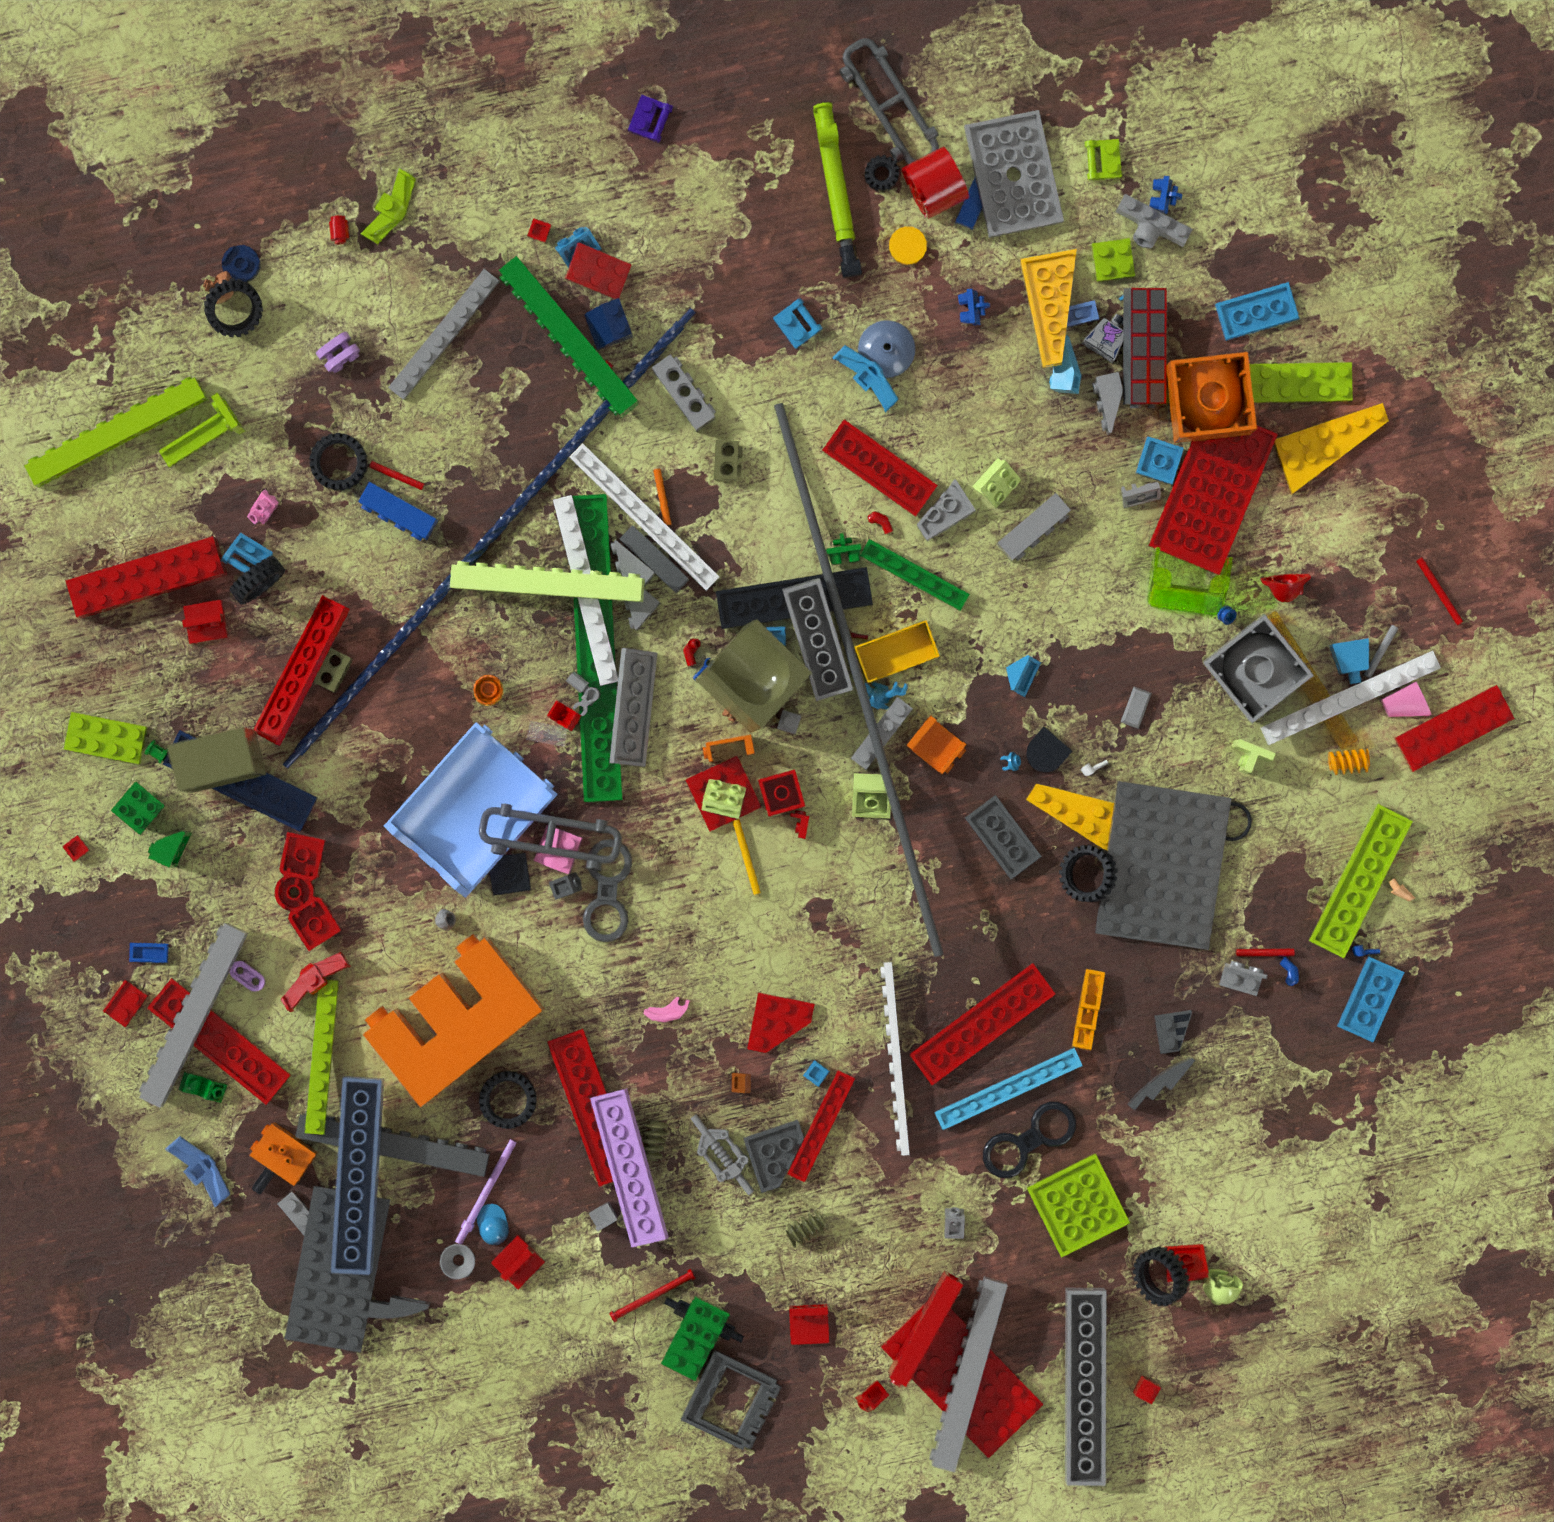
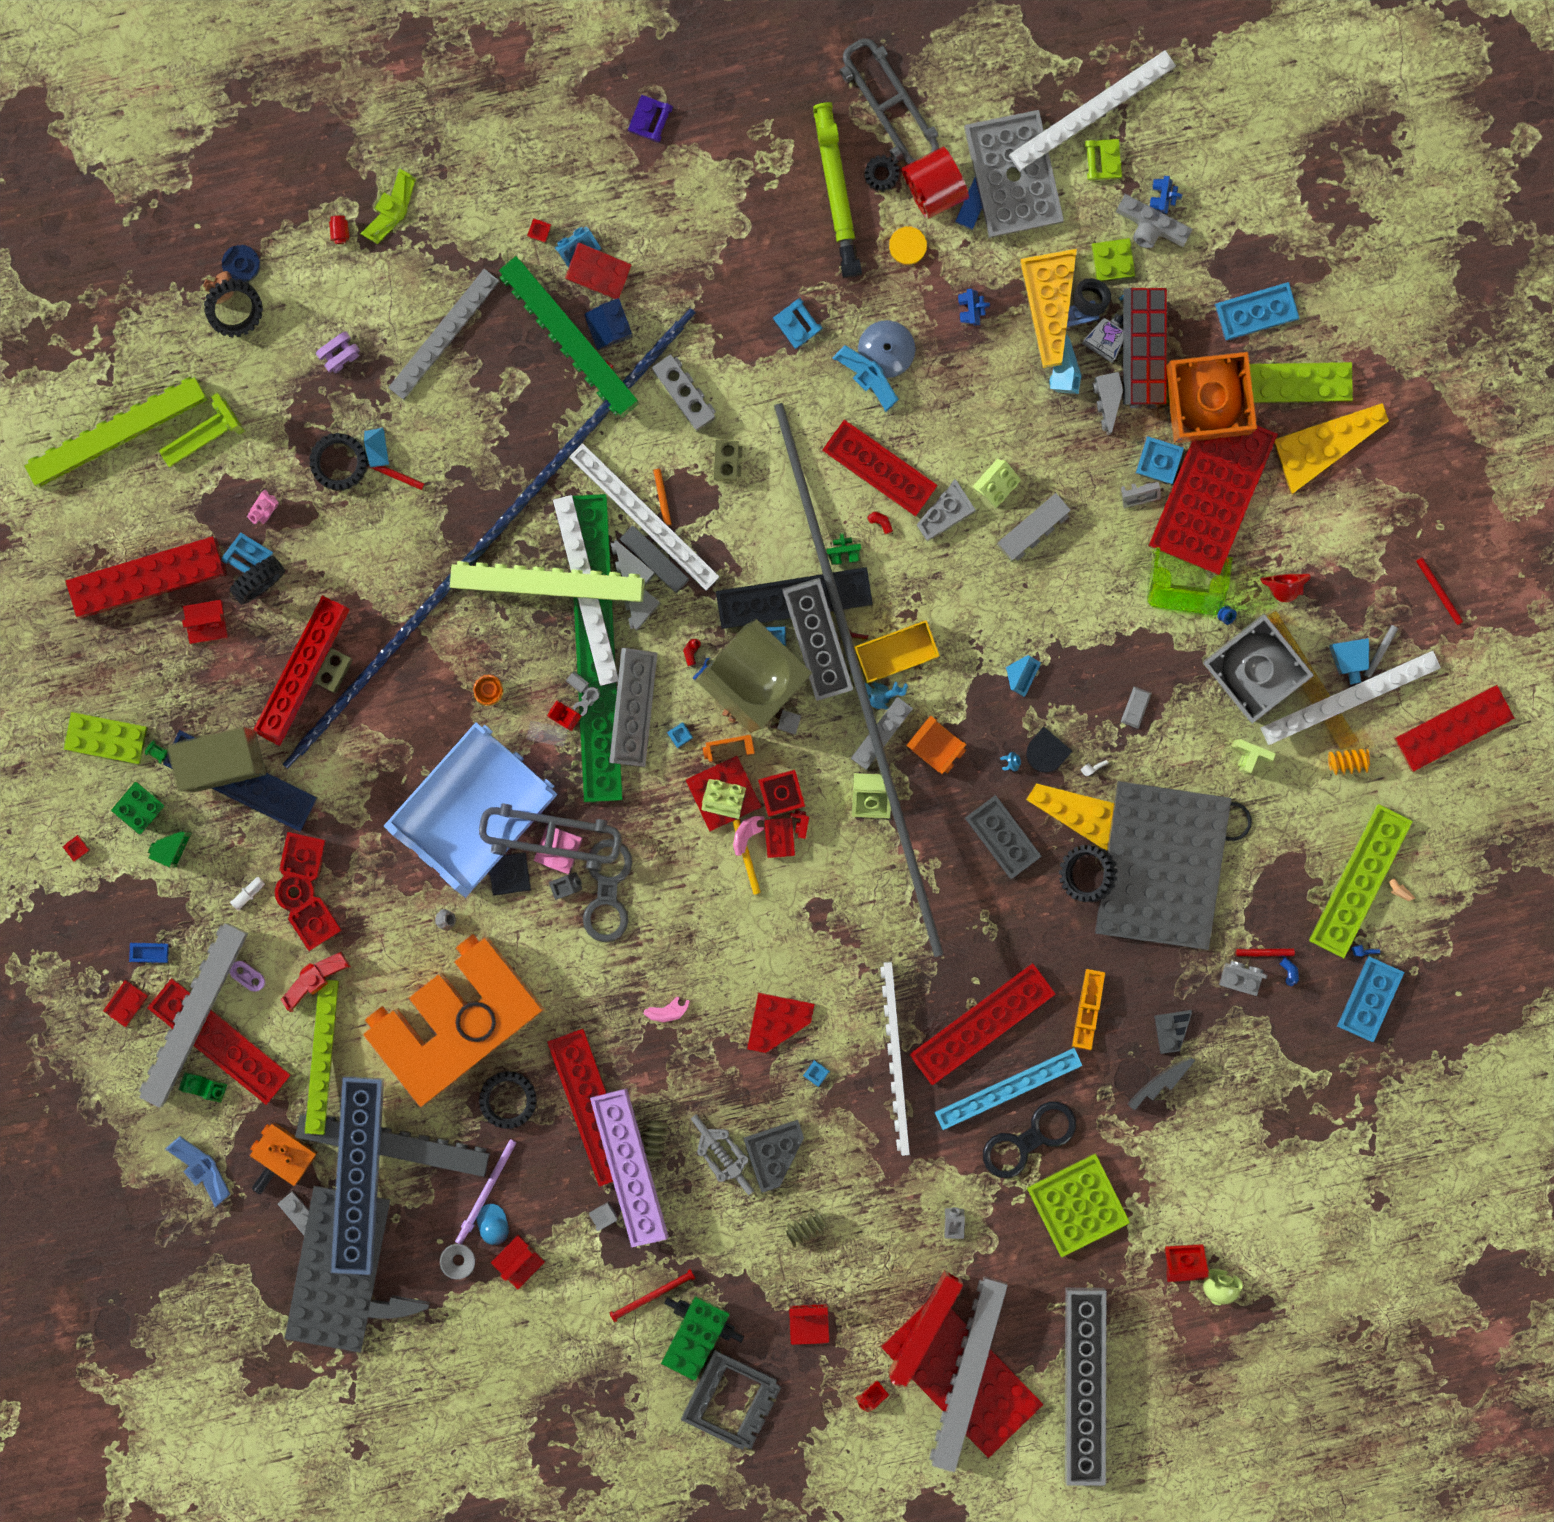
(247, 893): none -> white axle
(376, 447): none -> dark azure slope
(400, 512): blue brick -> none
(471, 1038): none -> black piece
(680, 735): none -> dark azure tile
(741, 1082): dark orange plate -> none
(744, 832): none -> bright pink piece
(779, 837): none -> red plate
(821, 1126): red plate -> none
(914, 575): green plate -> none
(1092, 111): none -> white plate
(1097, 287): none -> black tyre
(1146, 1389): red brick -> none
(1147, 1285): black tyre -> none
(1406, 702): bright pink slope -> none

